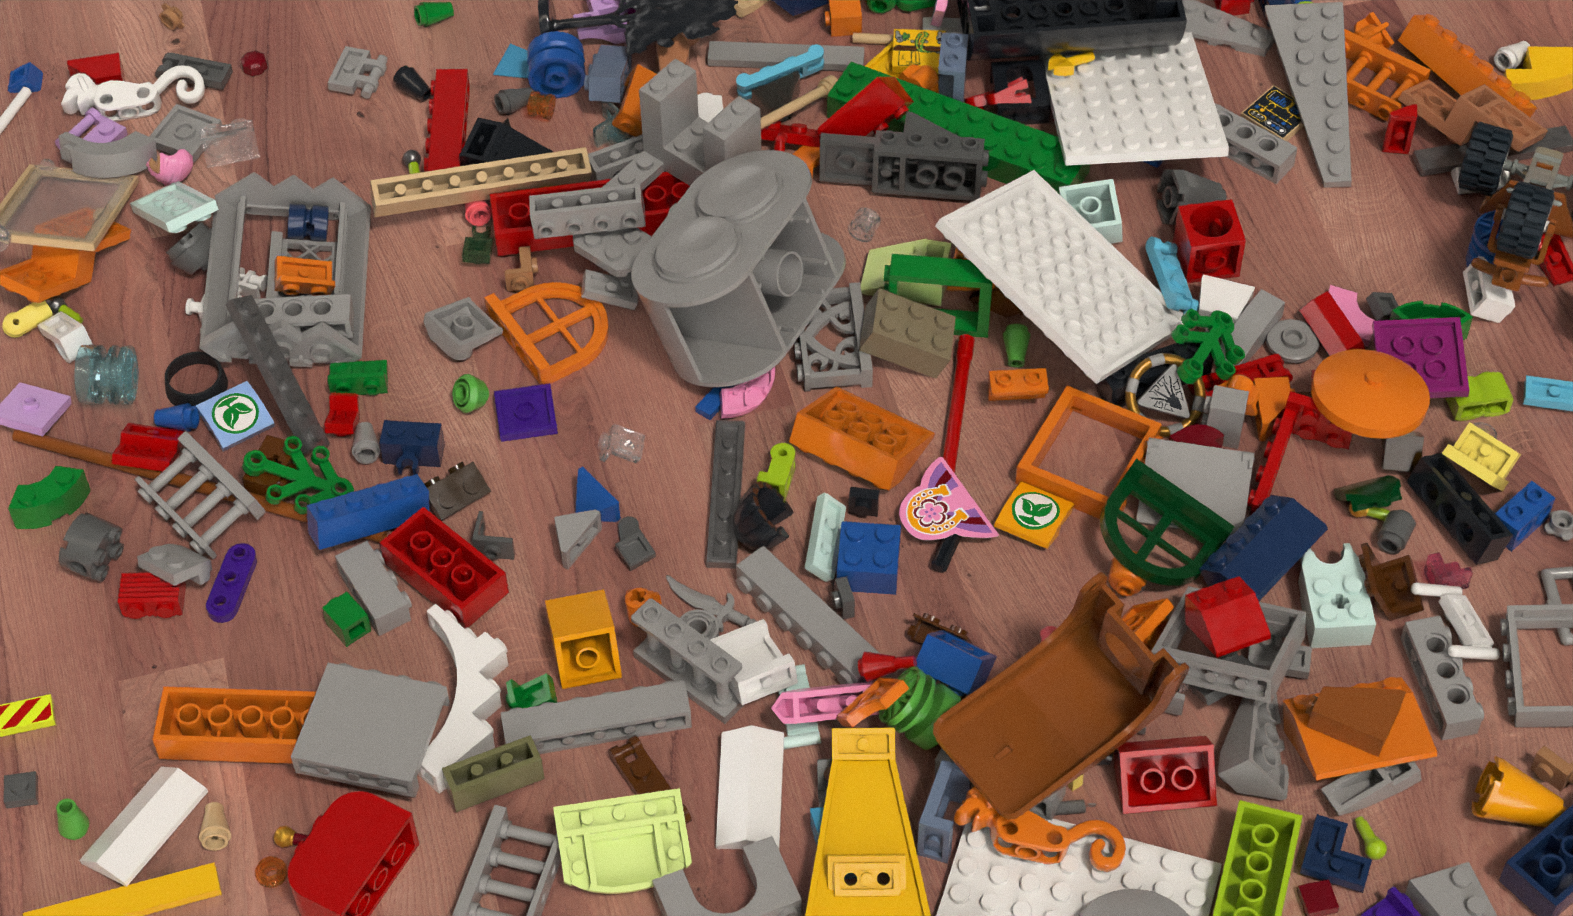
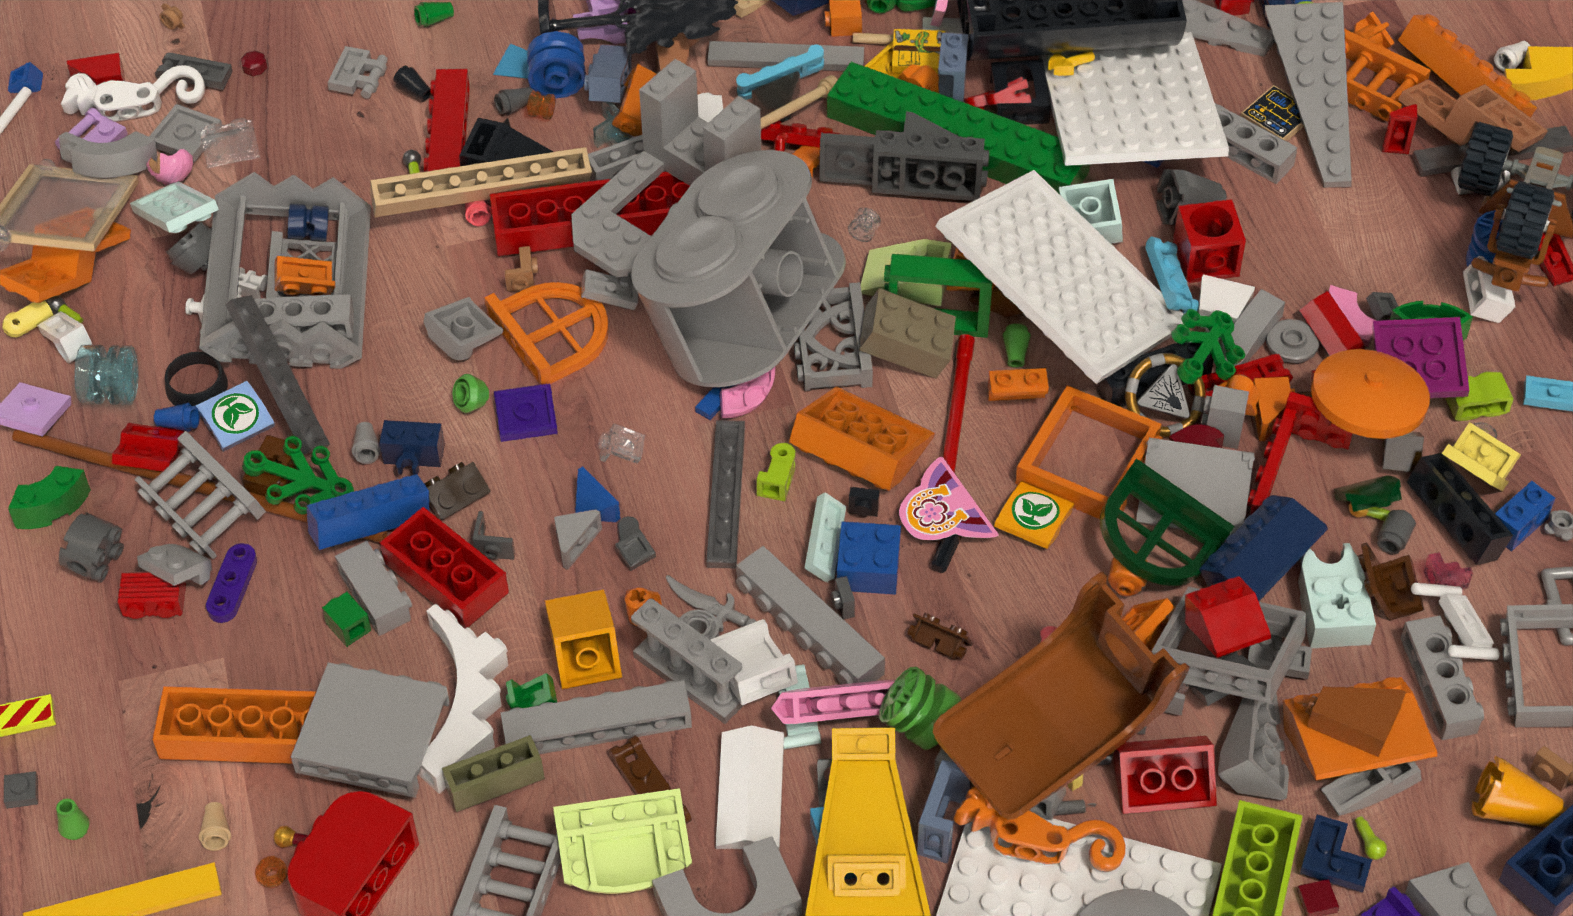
(144, 825): white slope -> none
(343, 414): red bracket -> none
(359, 377): green bracket -> none
(478, 247): clear green plate -> none
(587, 211): light grey brick -> none
(757, 516): black hair -> none
(870, 109): red slope -> none
(876, 697): orange tile -> none
(879, 665): red cone -> none
(955, 662): blue brick -> none

